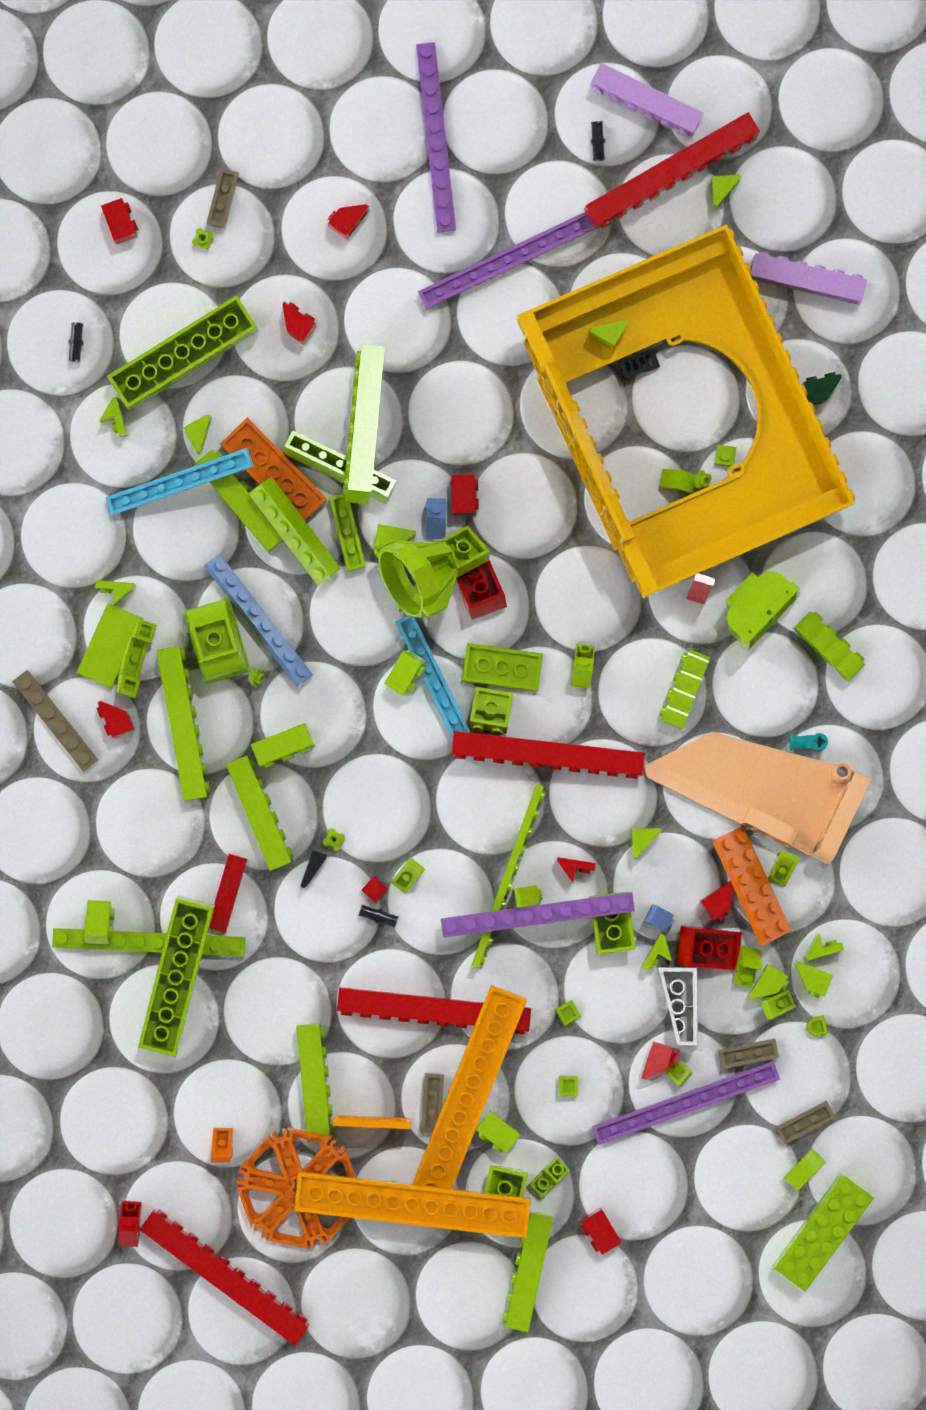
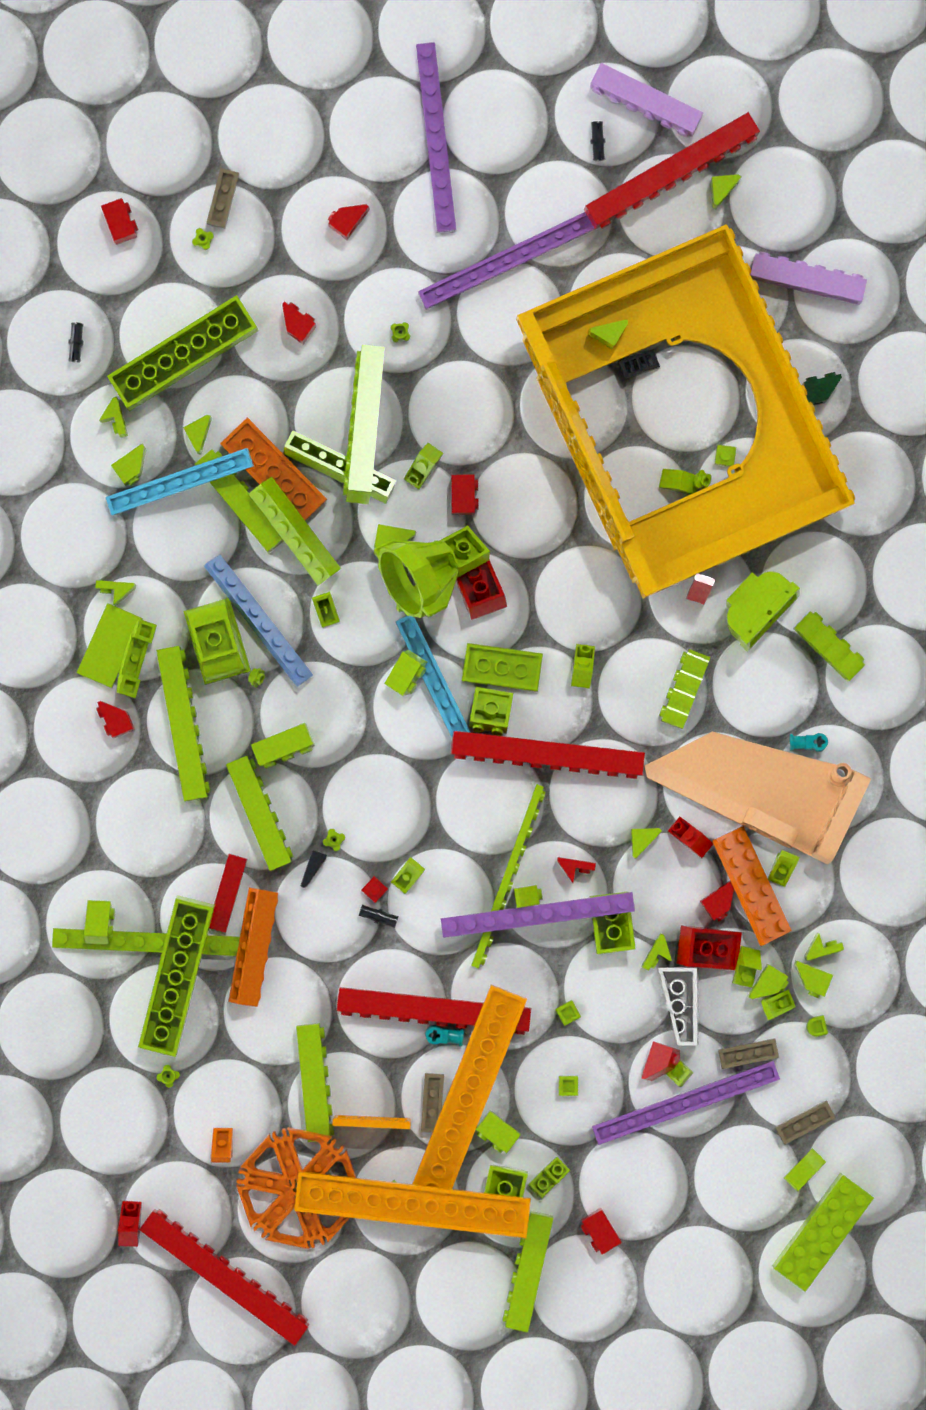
(55, 720): dark tan plate -> none
(130, 465): none -> lime slope
(173, 1076): none -> lime plate
(253, 947): none -> orange brick
(325, 609): none -> lime slope
(347, 532): lime plate -> none
(396, 328): none -> lime plate
(423, 465): none -> lime slope
(436, 518): medium blue slope -> none
(446, 1035): none -> teal connector
(659, 918): medium blue slope -> none
(690, 837): none -> red slope

